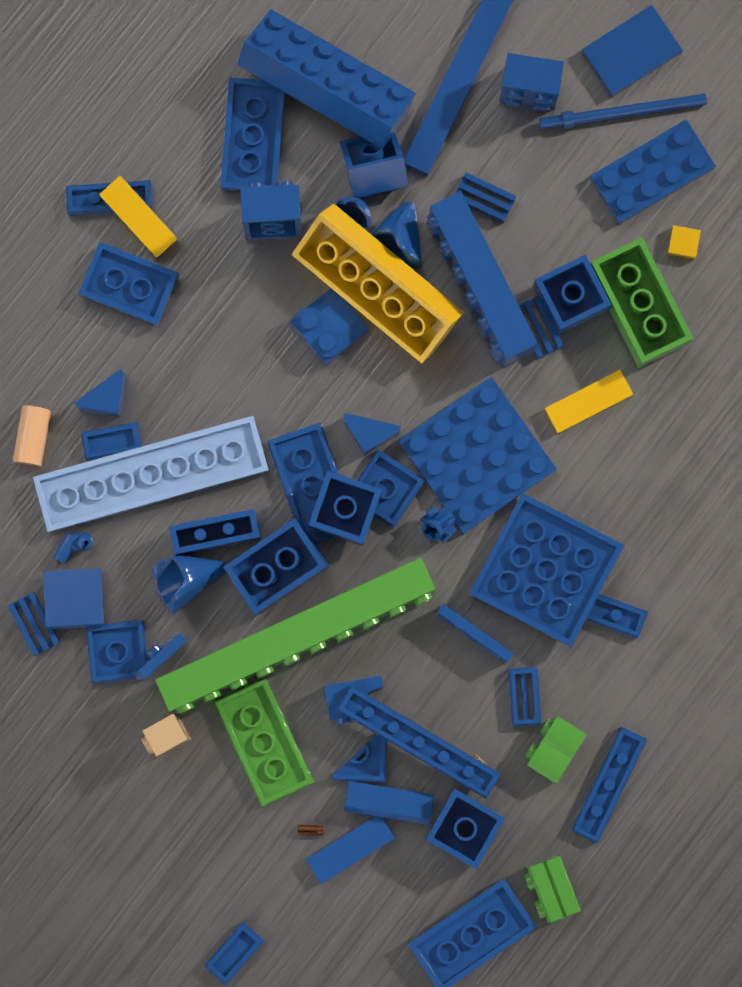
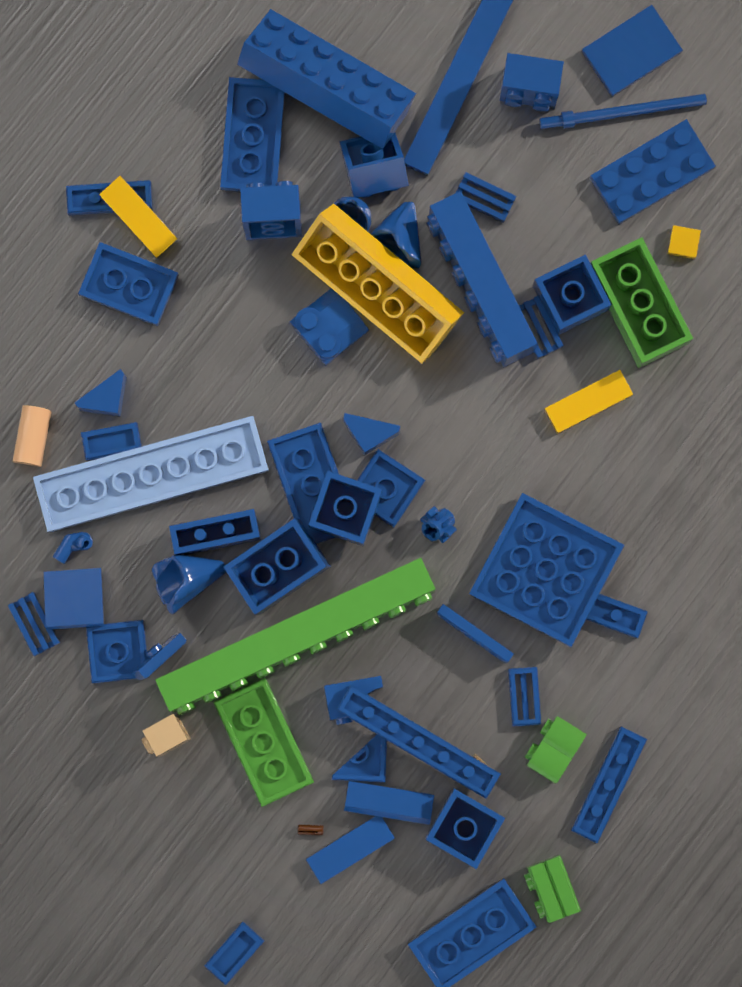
(477, 455): blue plate -> none

